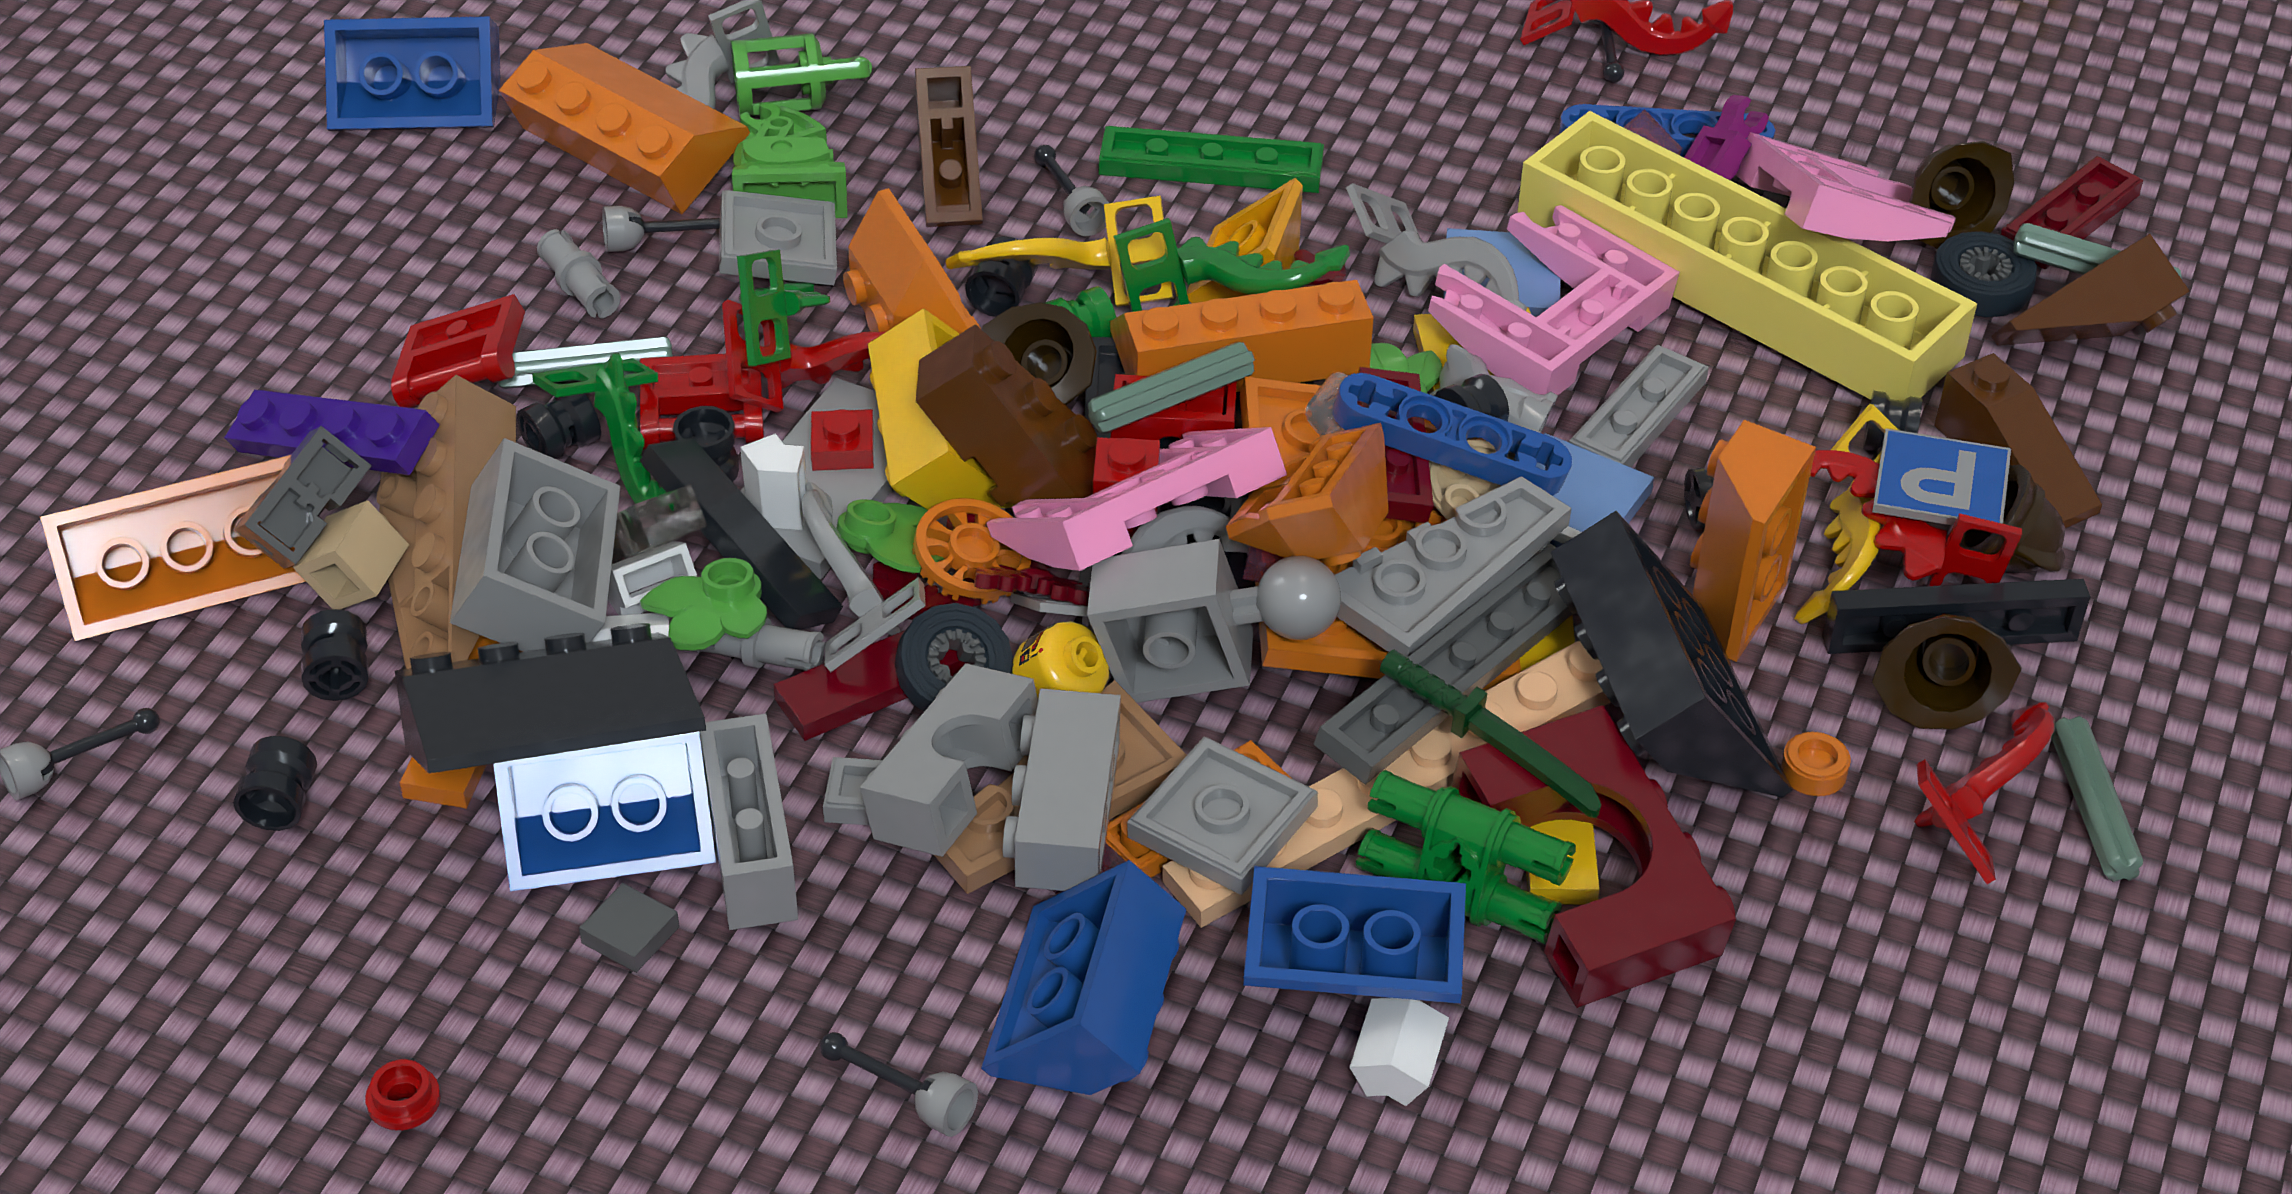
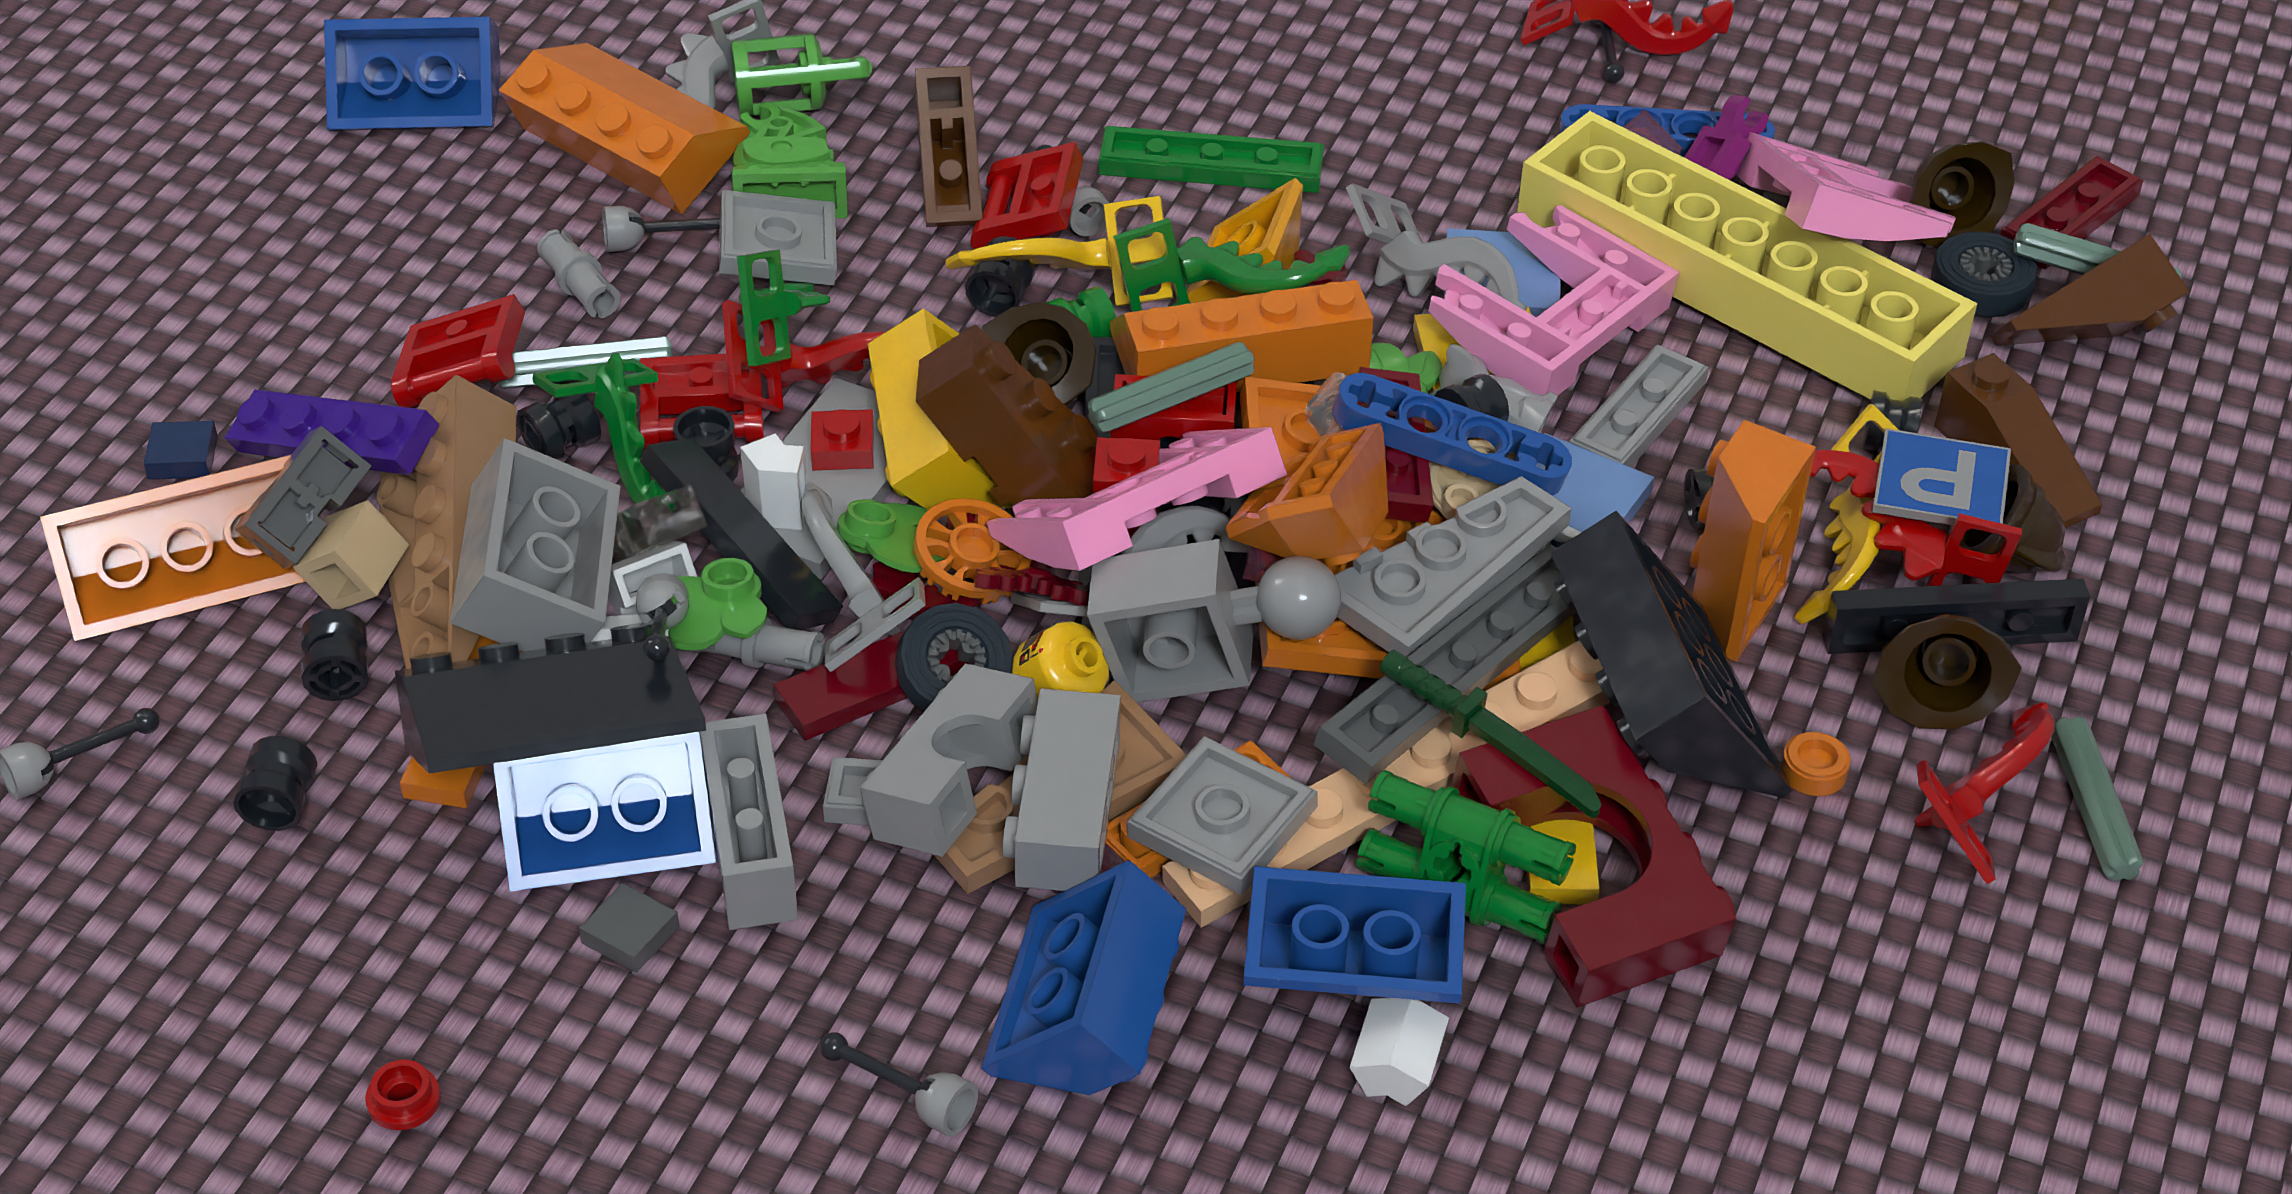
(180, 449): none -> dark blue tile
(658, 610): none -> light grey hinge
(897, 272): orange wedge -> none
(1042, 198): none -> red plate

